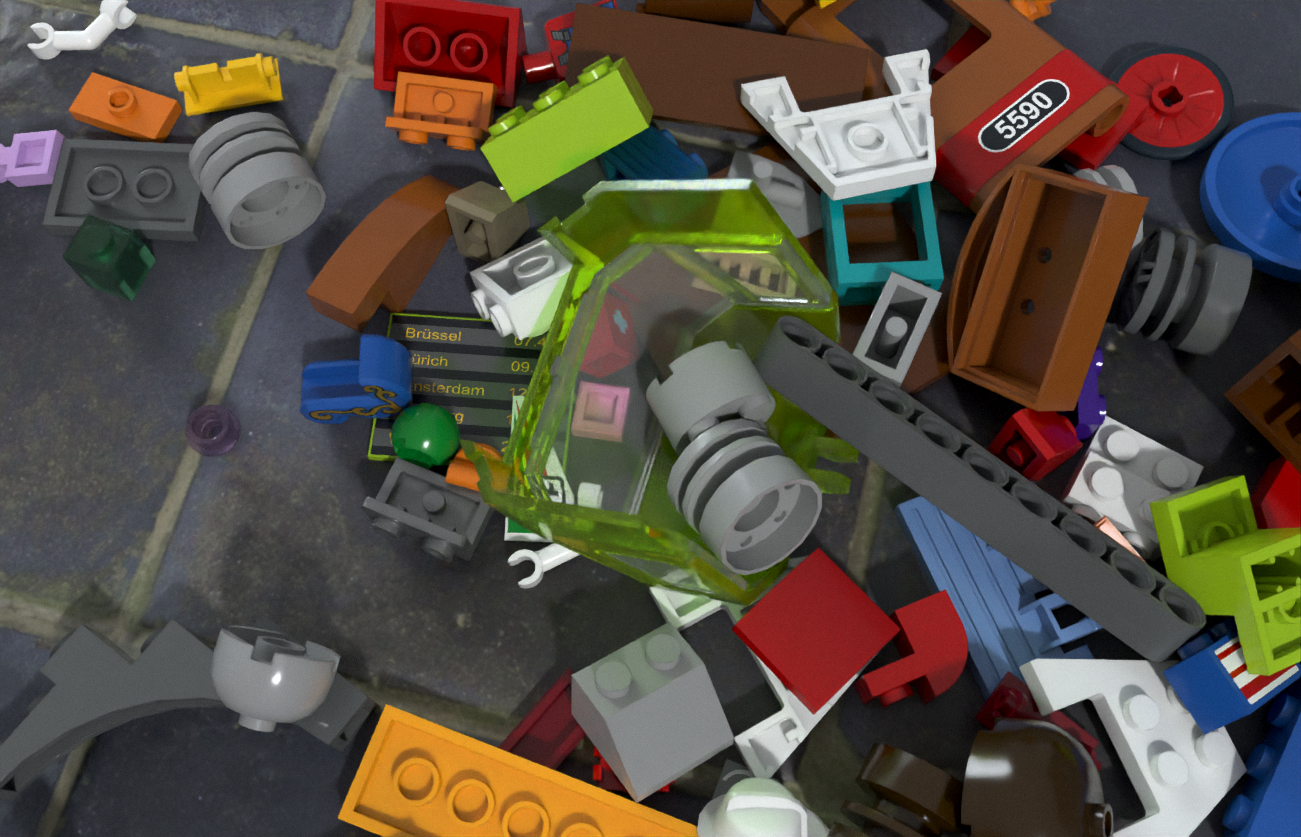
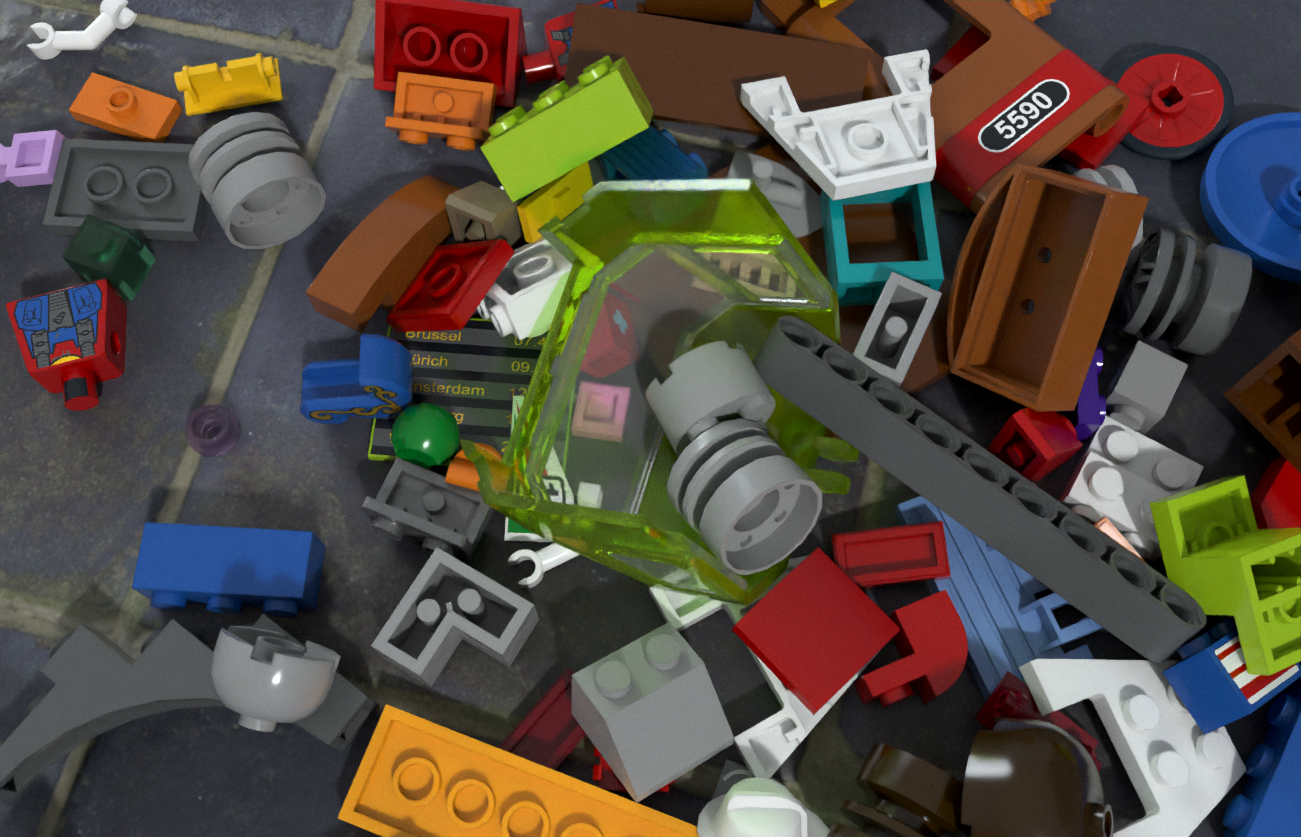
(72, 339): none -> torso
(229, 568): none -> blue brick
(450, 286): none -> red tile
(451, 605): none -> light grey brick
(554, 199): none -> yellow piece
(893, 555): none -> red tile
(1143, 387): none -> light grey brick

